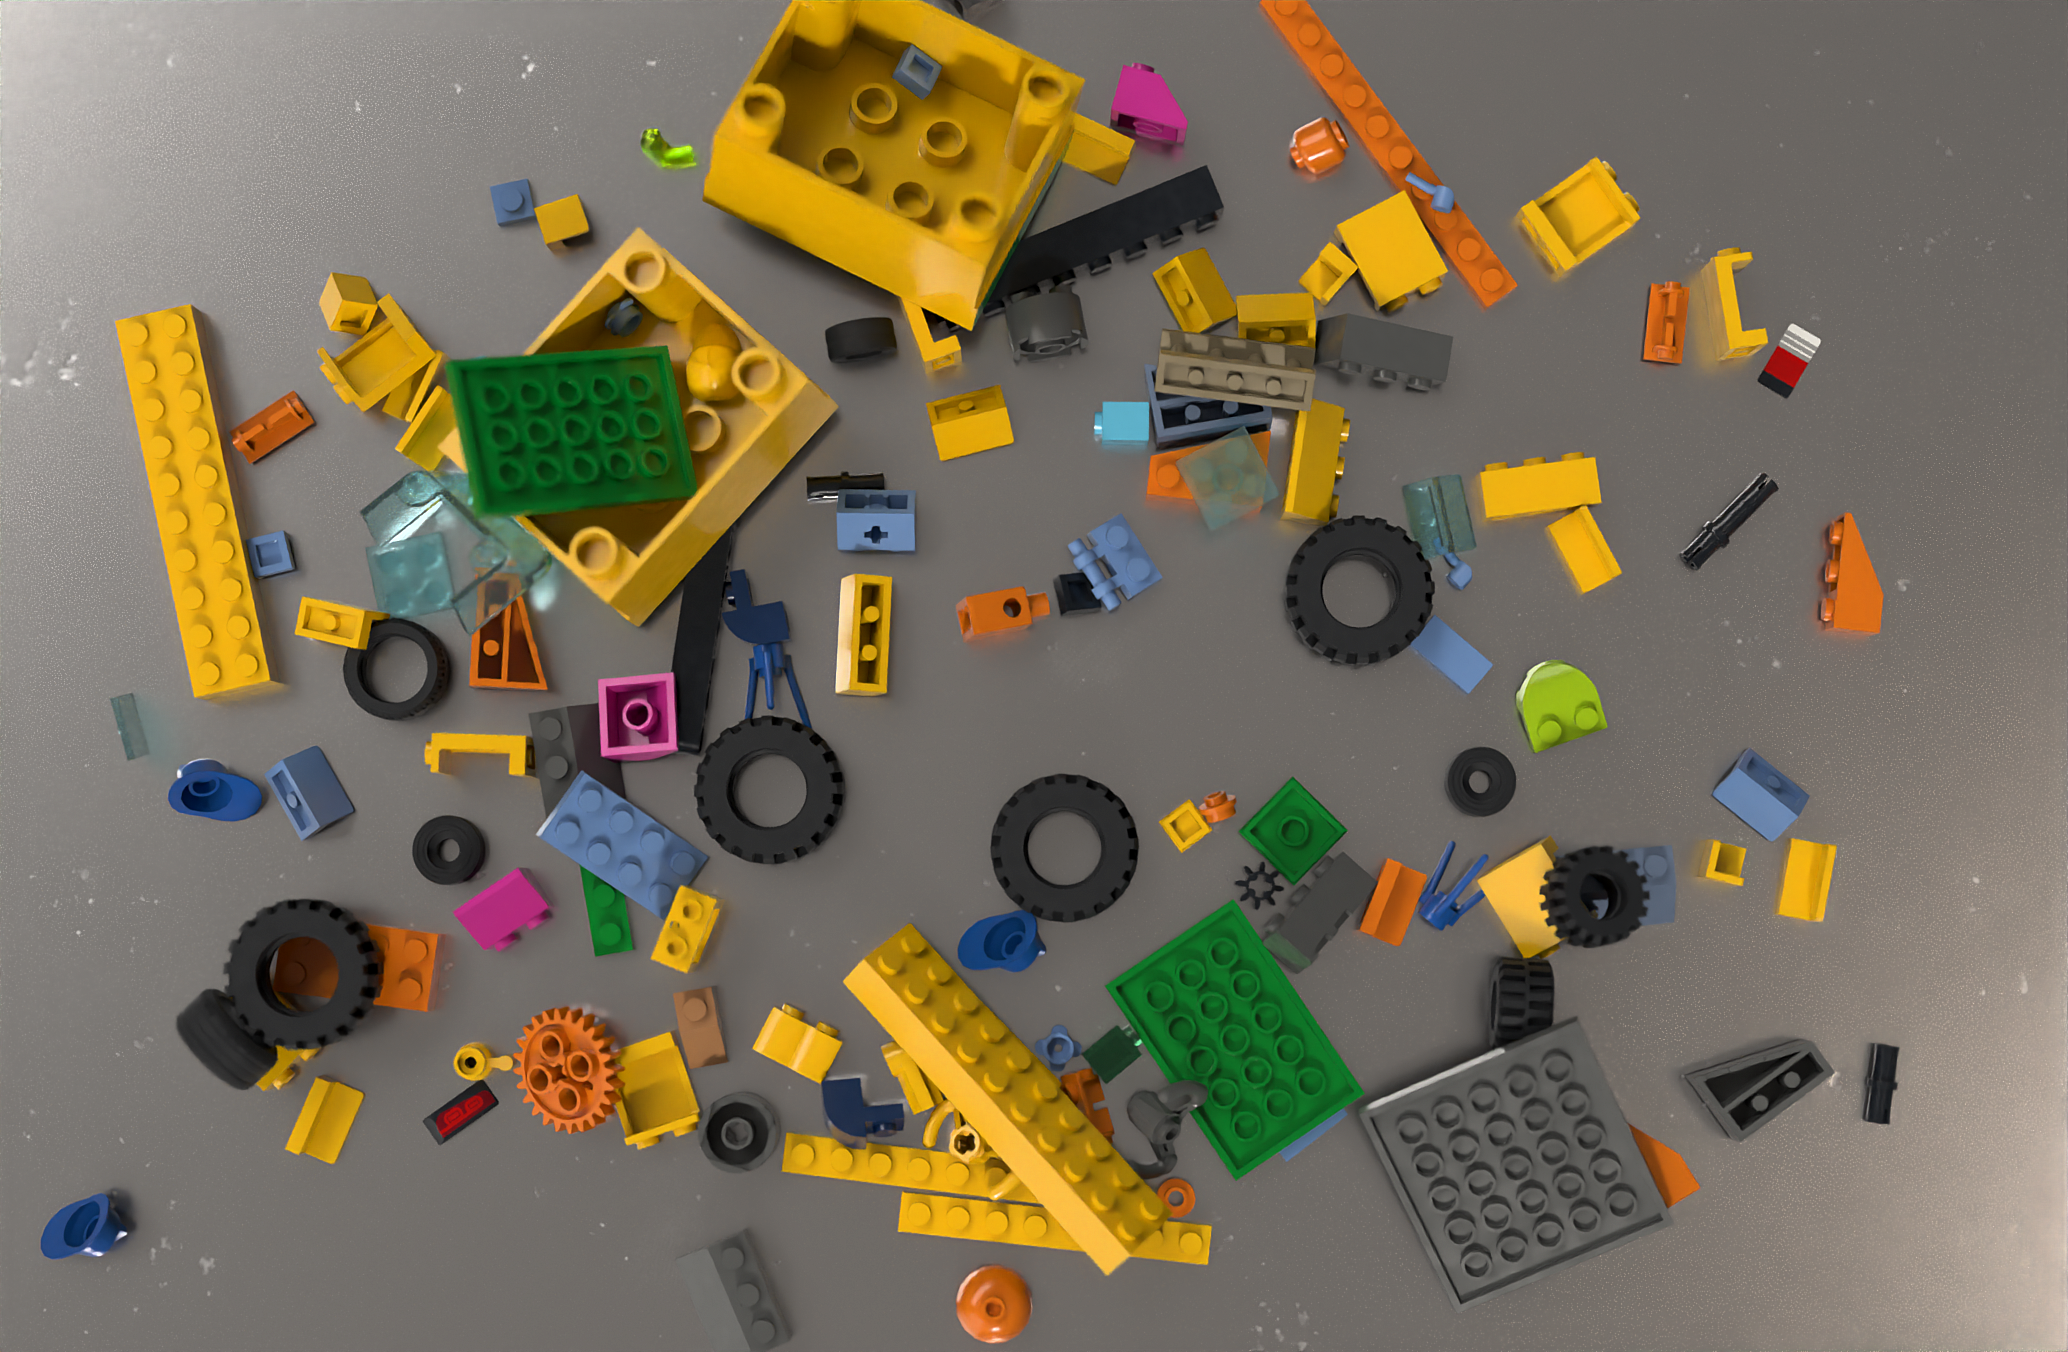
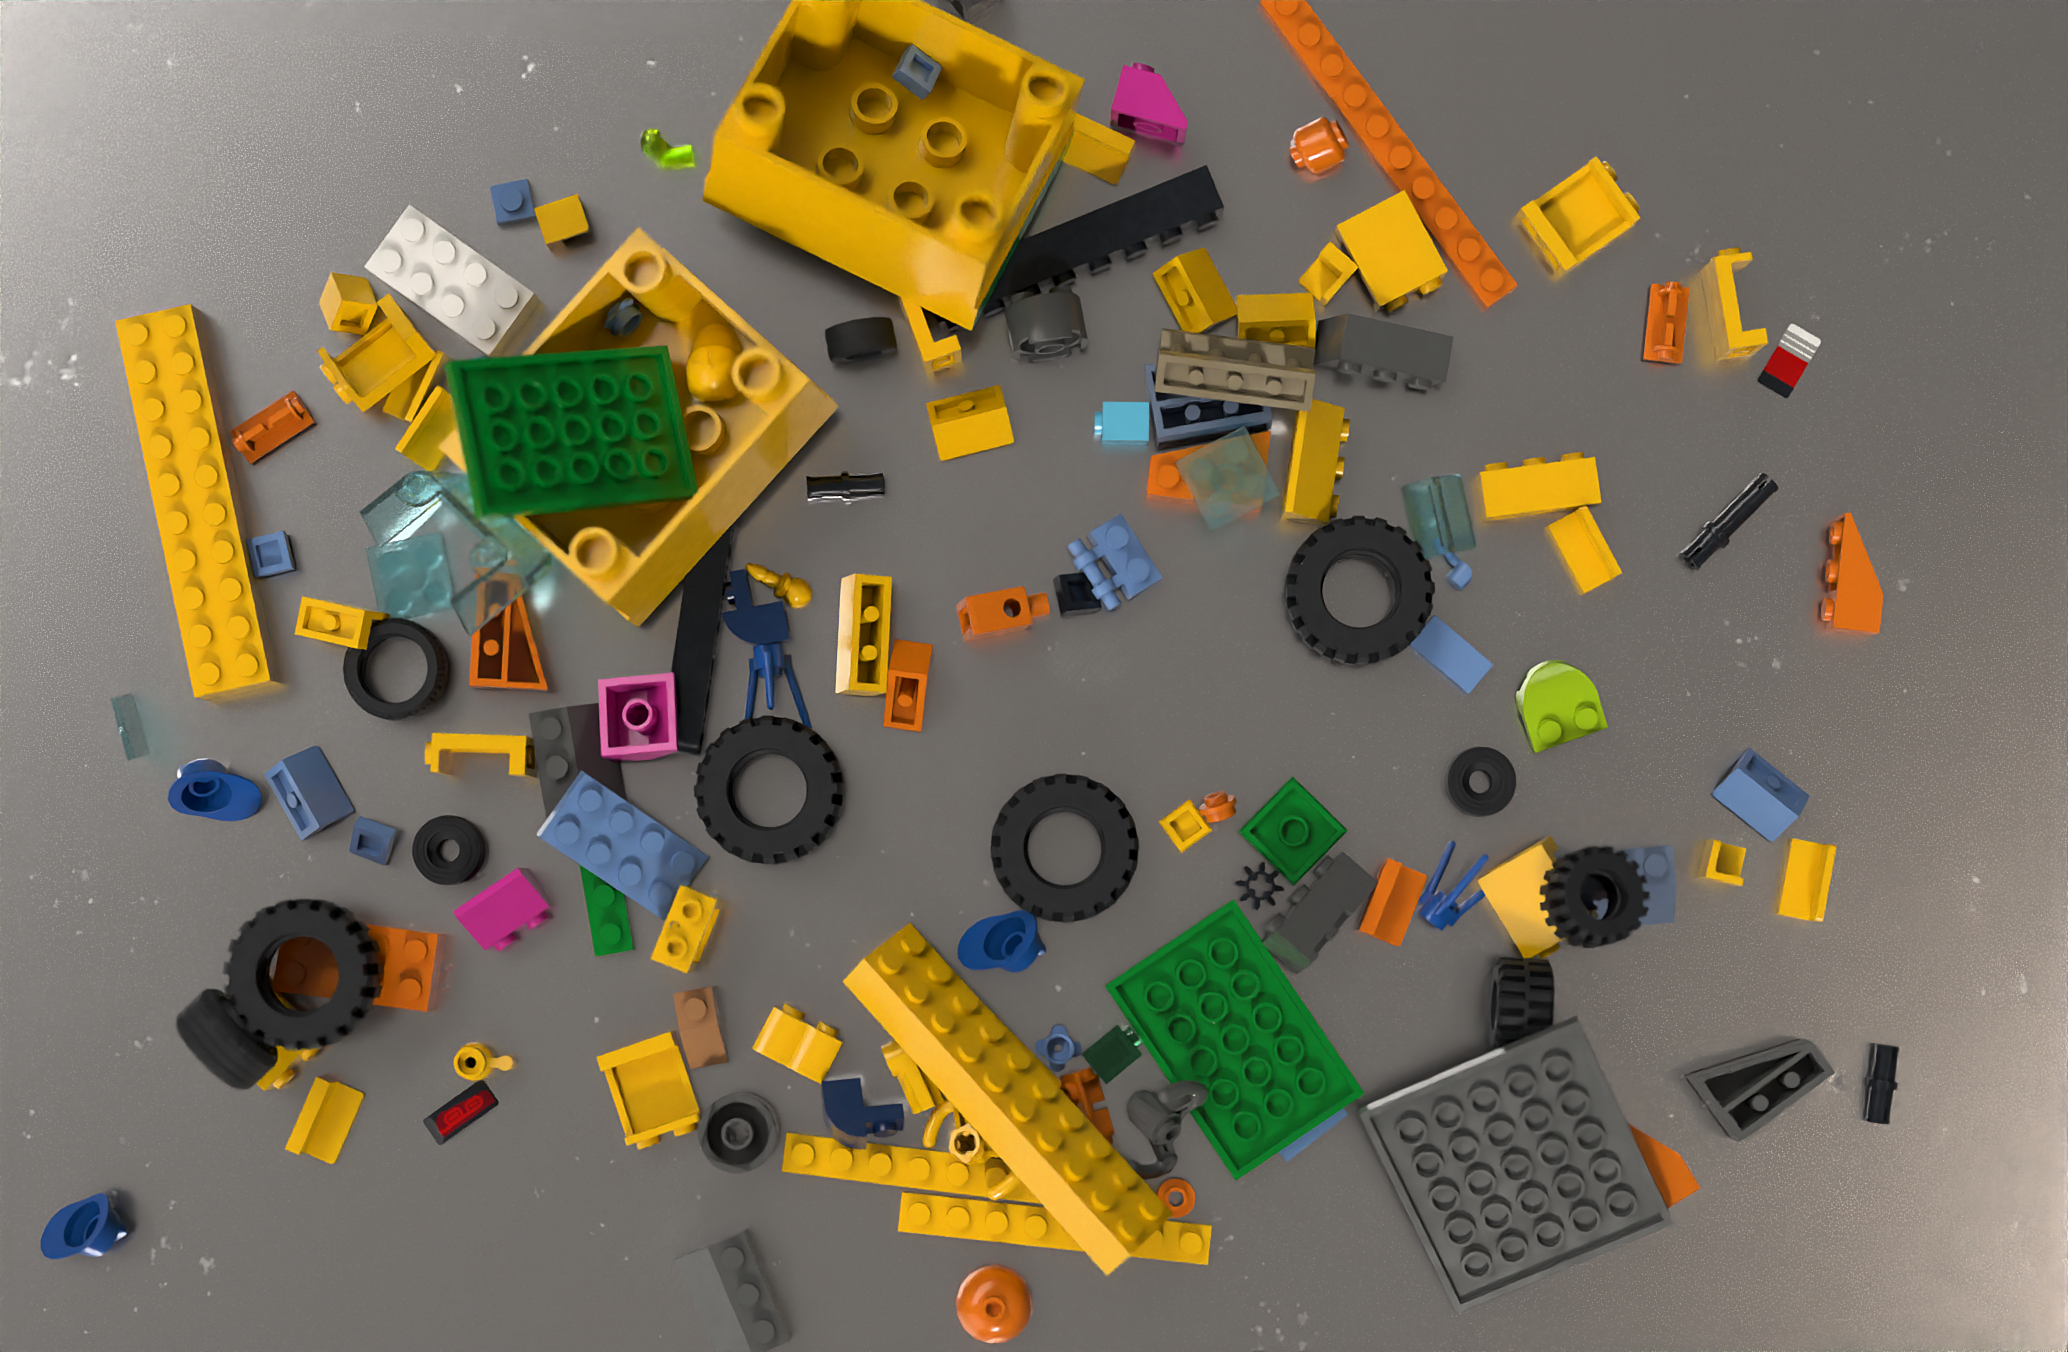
(372, 840): none -> medium blue plate
(452, 283): none -> white brick
(569, 1069): orange gear -> none
(794, 591): none -> yellow bar
(876, 520): medium blue brick -> none
(907, 685): none -> orange slope
(1442, 196): medium blue hand -> none

